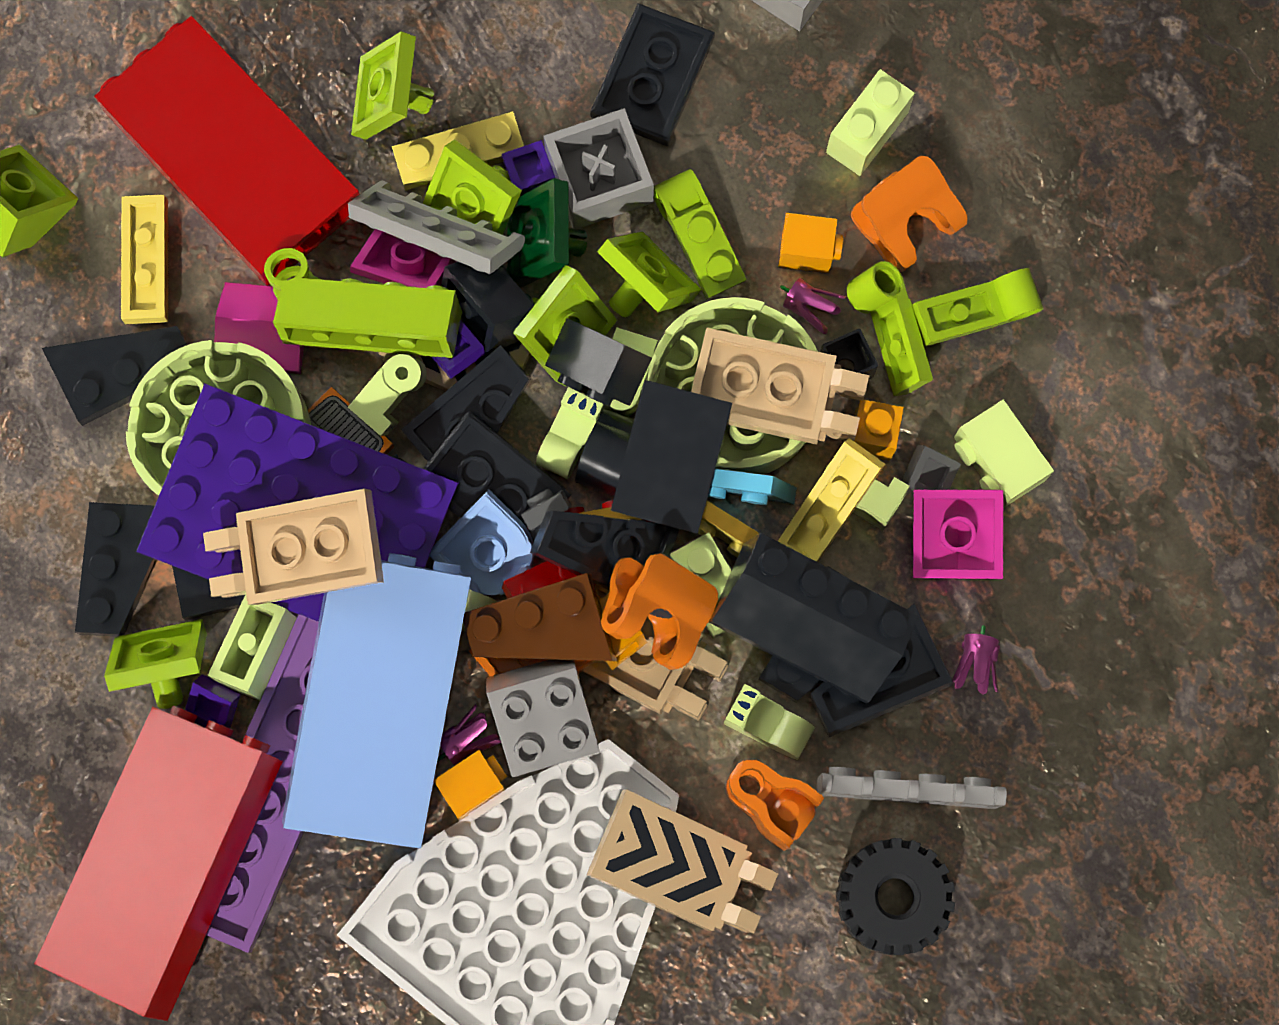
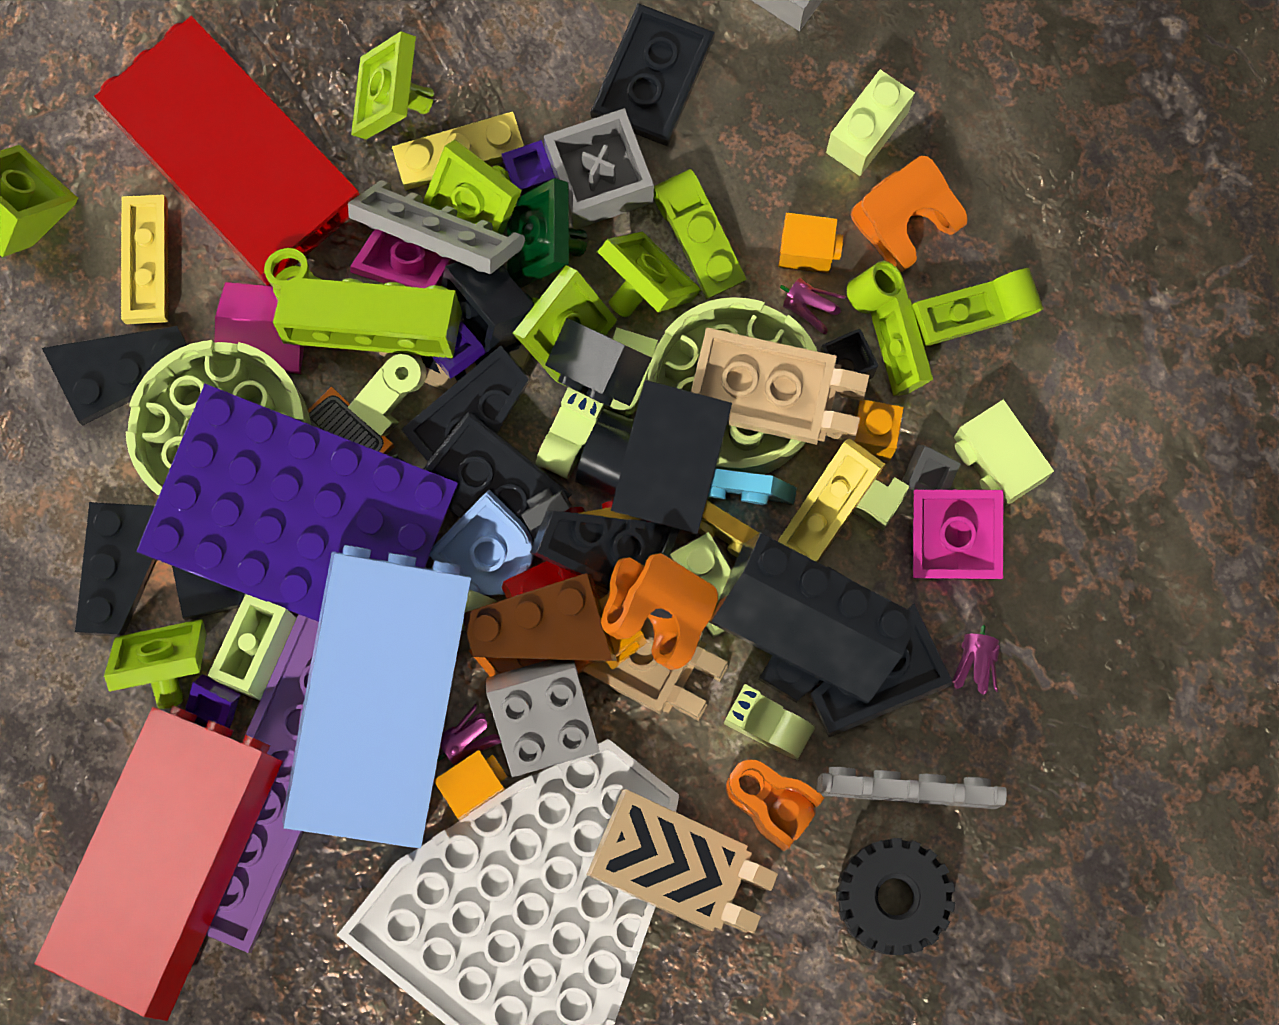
(301, 548): tan tile -> none

